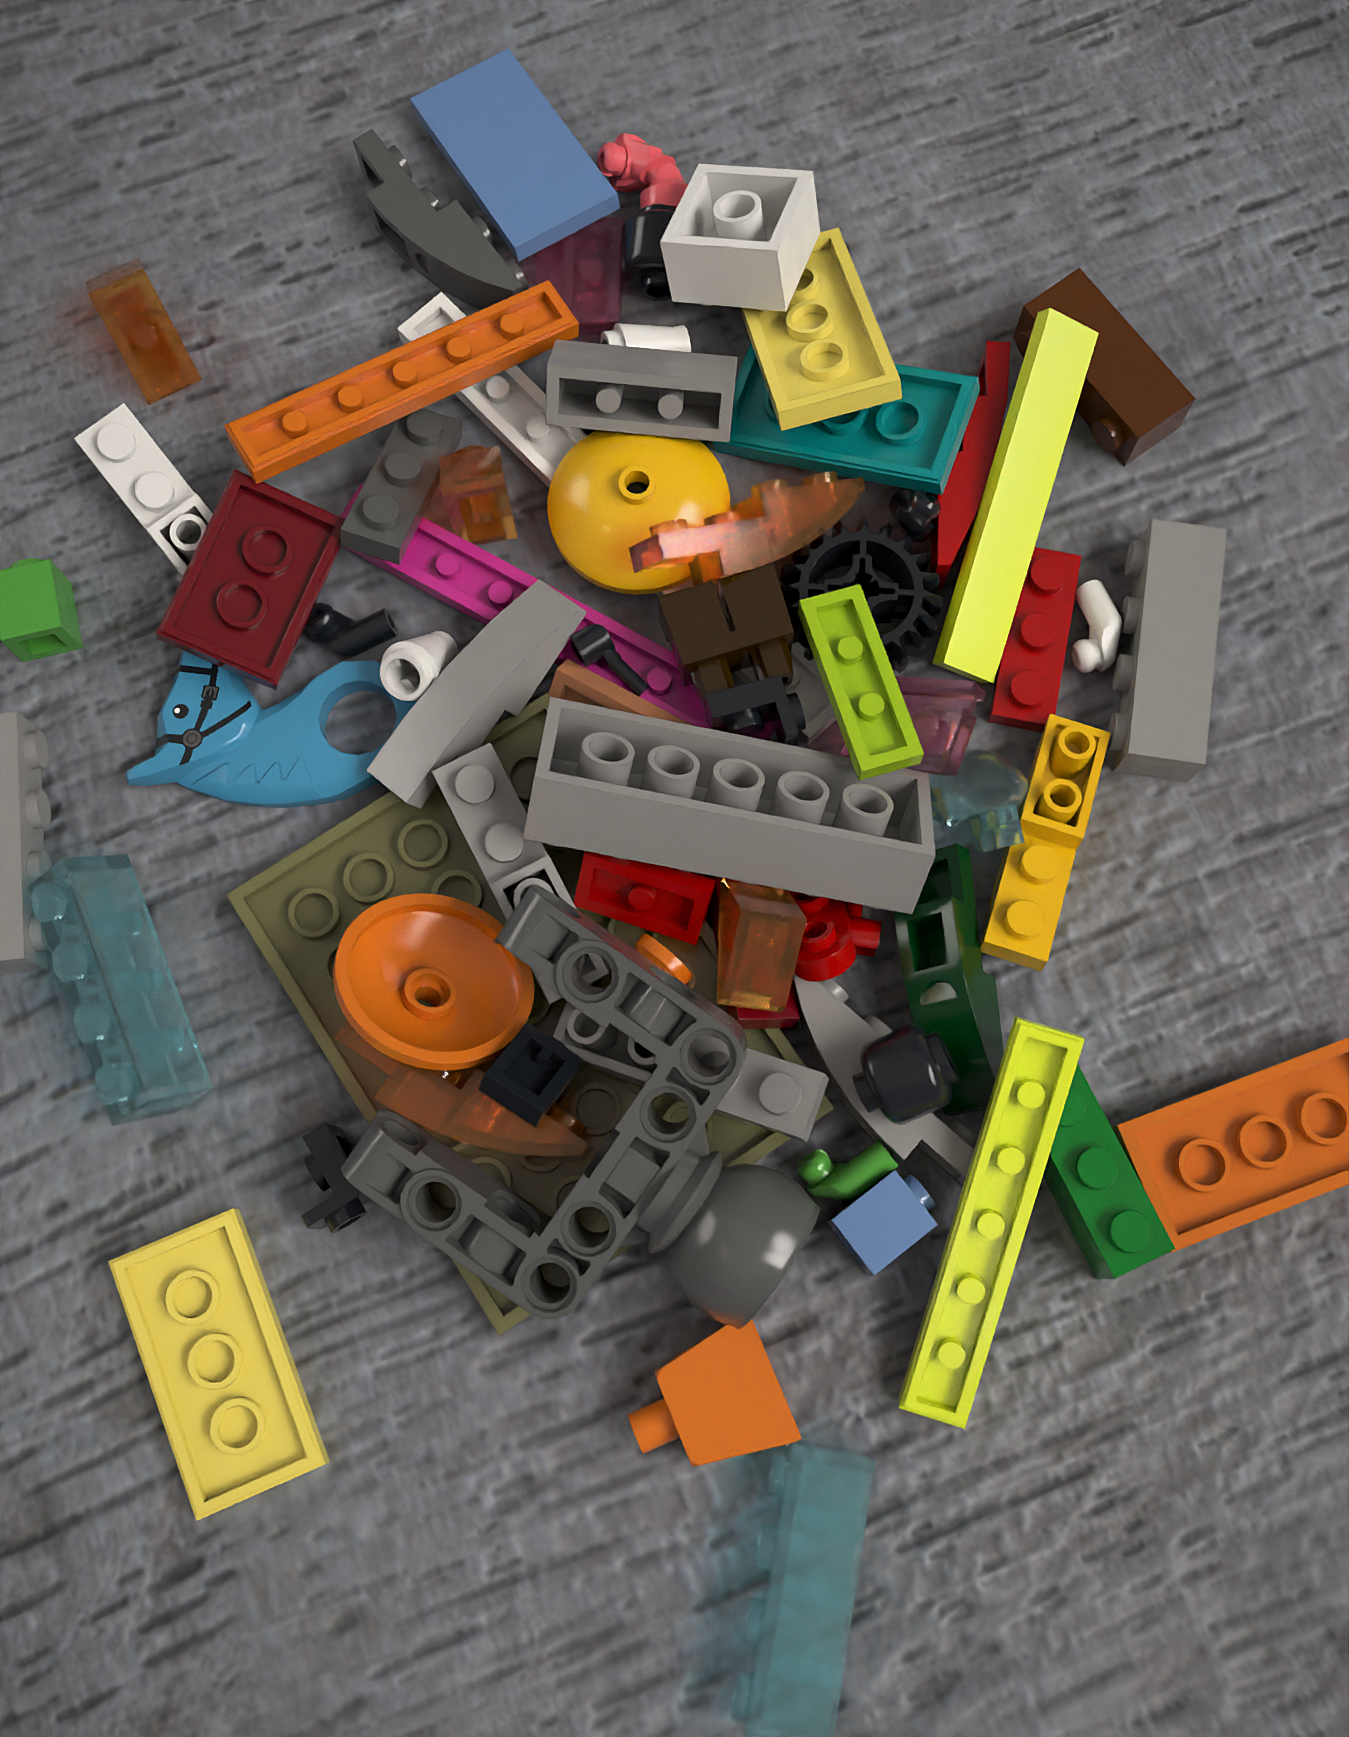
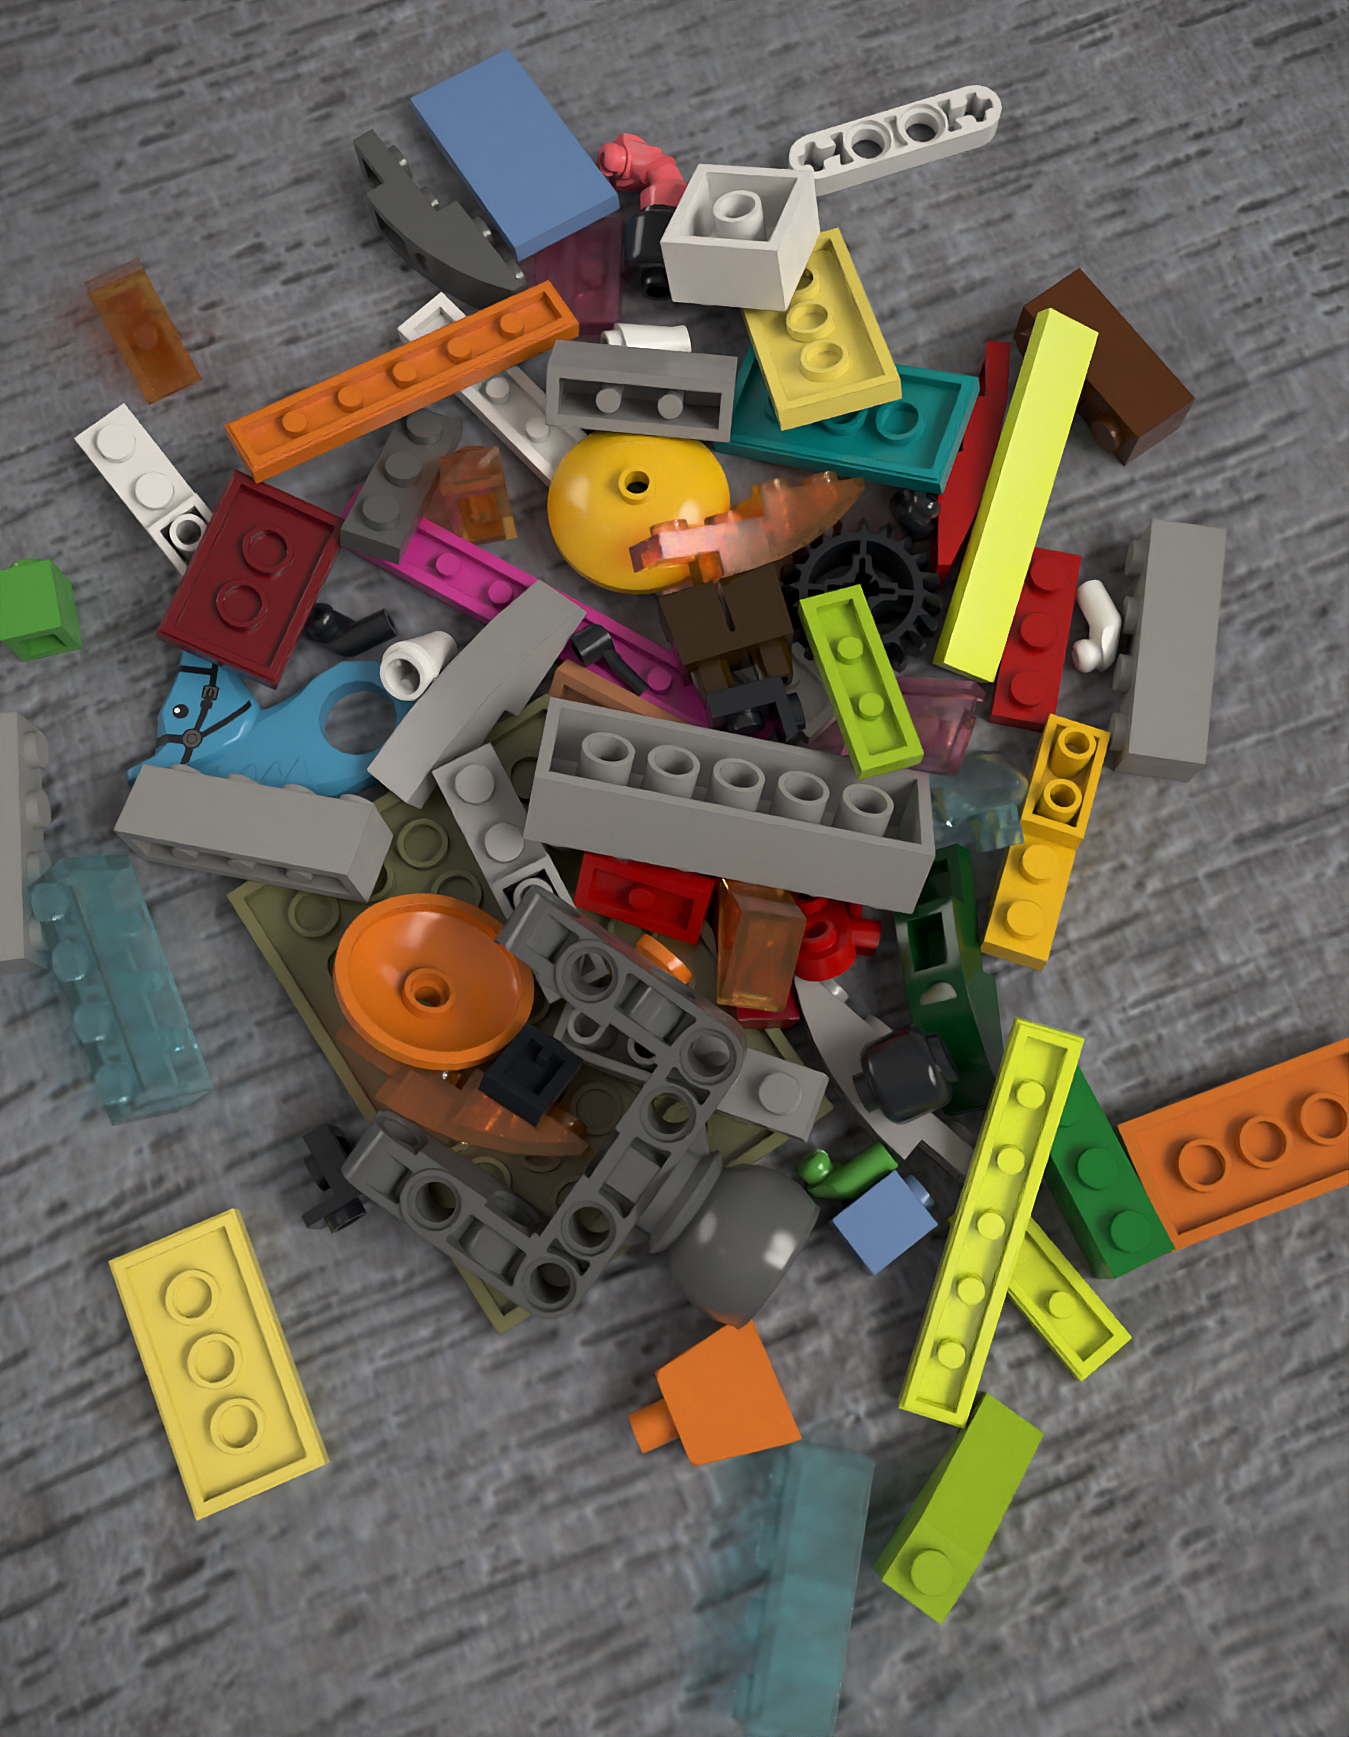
(256, 831): none -> light grey brick
(898, 148): none -> white beam
(959, 1509): none -> lime slope
(1062, 1305): none -> neon yellow tile

